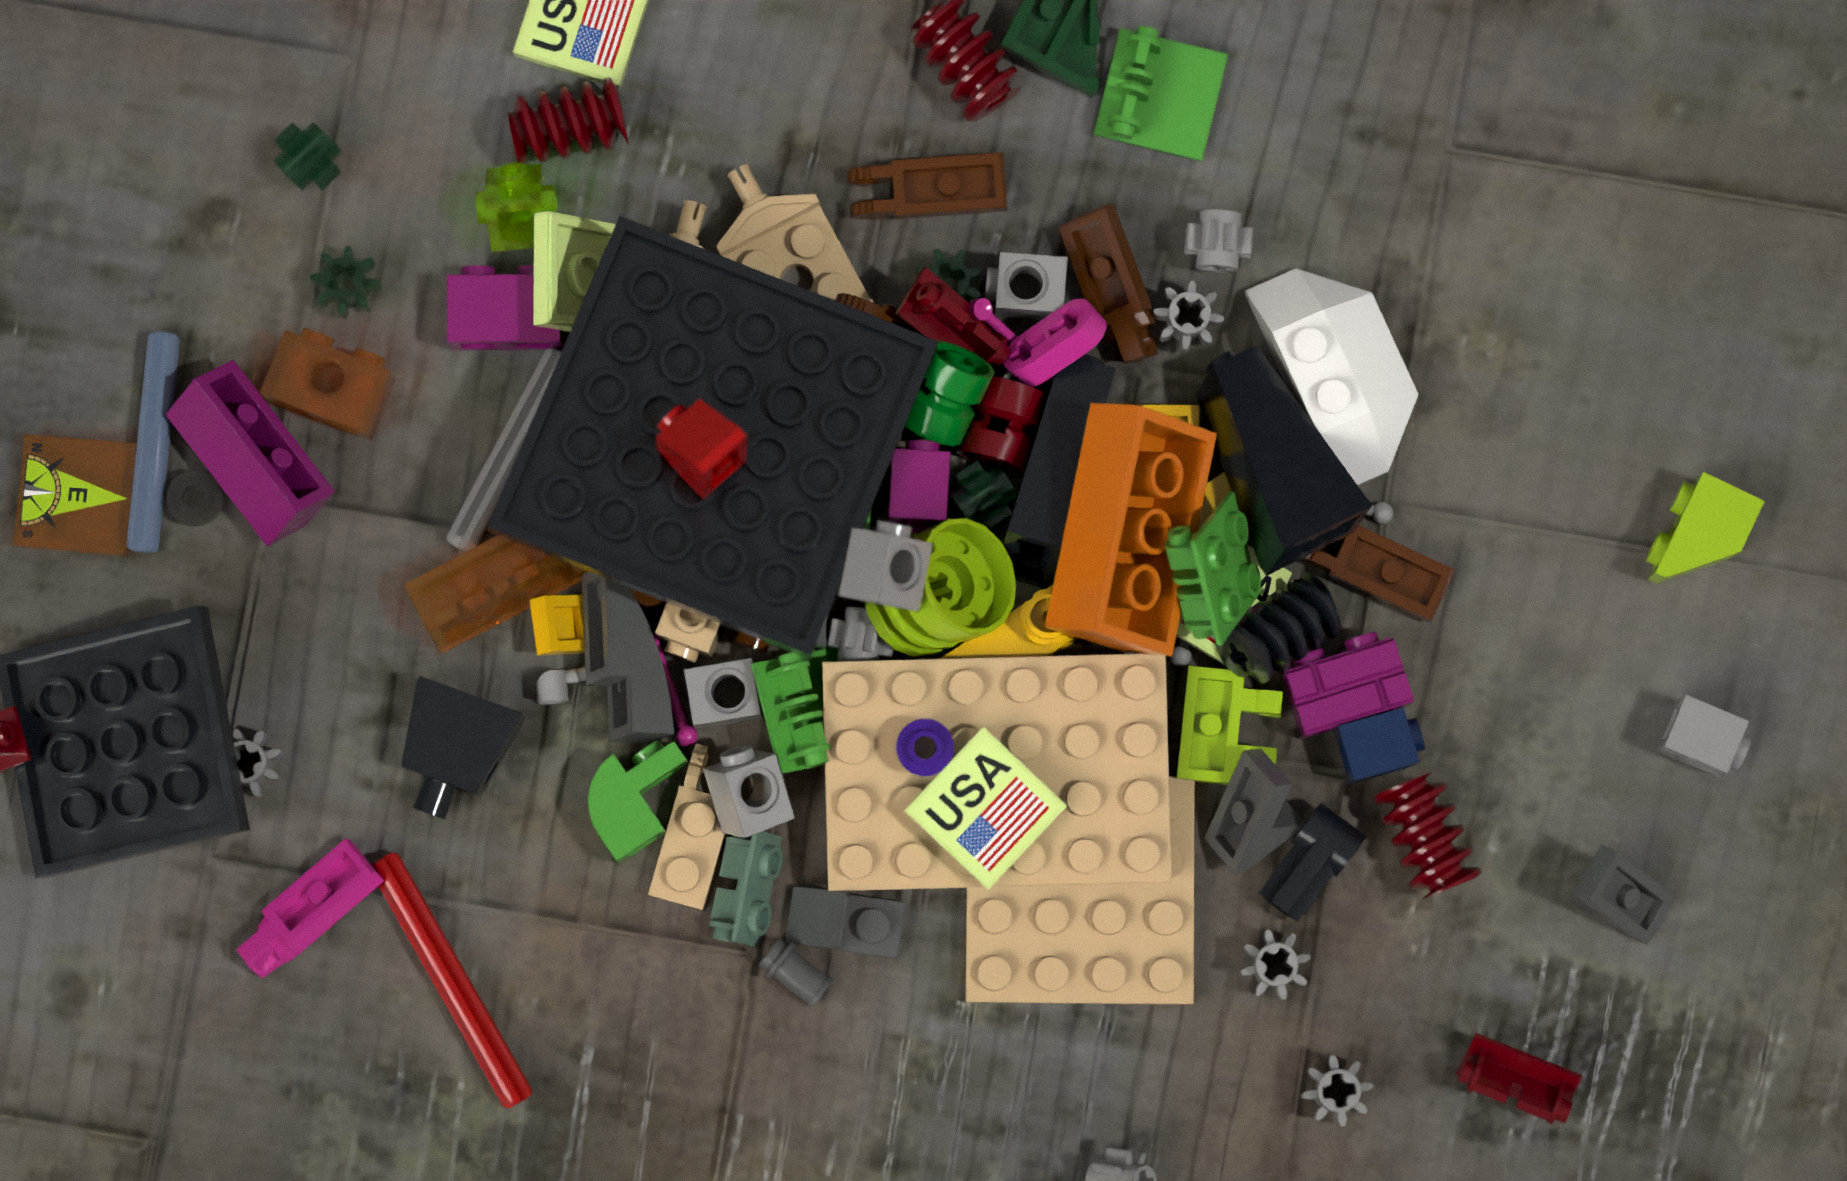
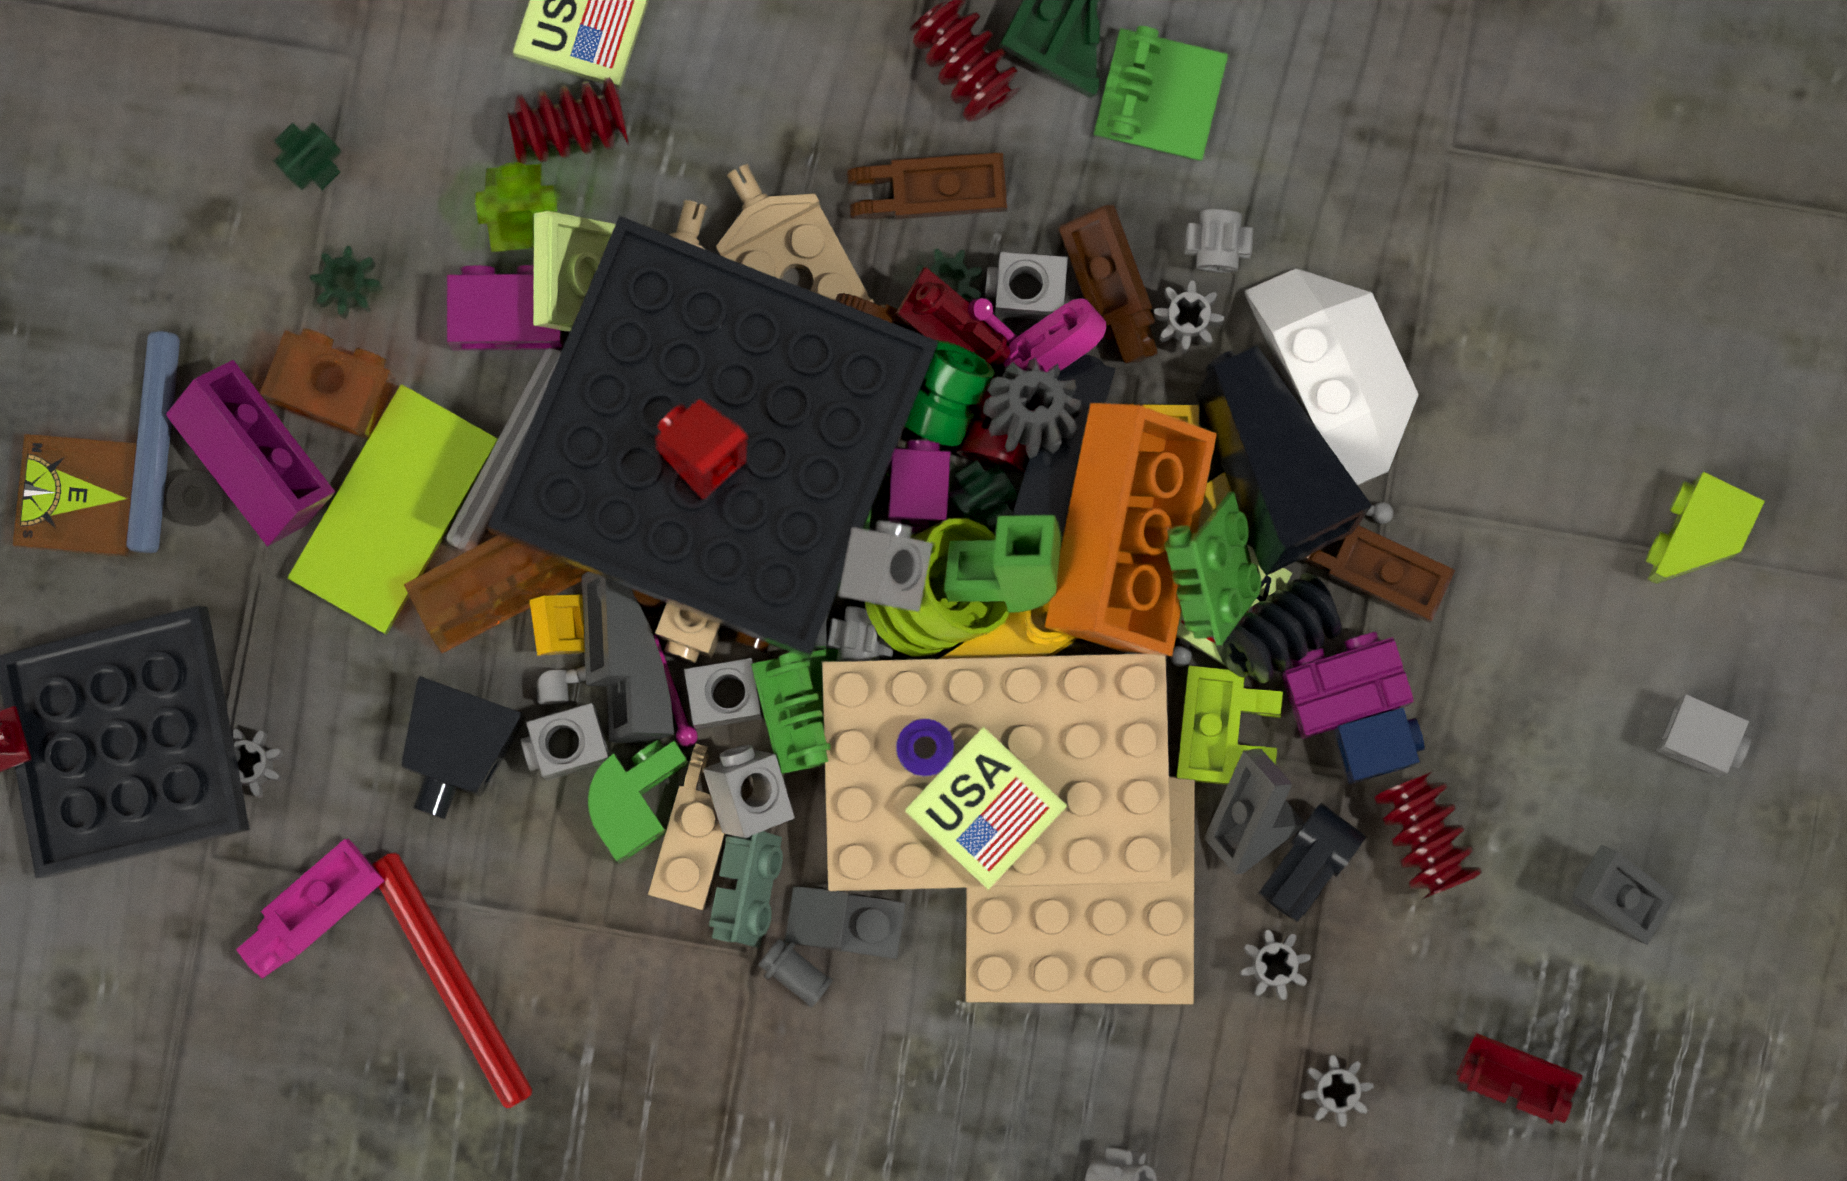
(393, 509): none -> lime tile
(591, 749): none -> light grey brick
(1012, 569): none -> bright green brick
(1047, 423): none -> dark grey gear

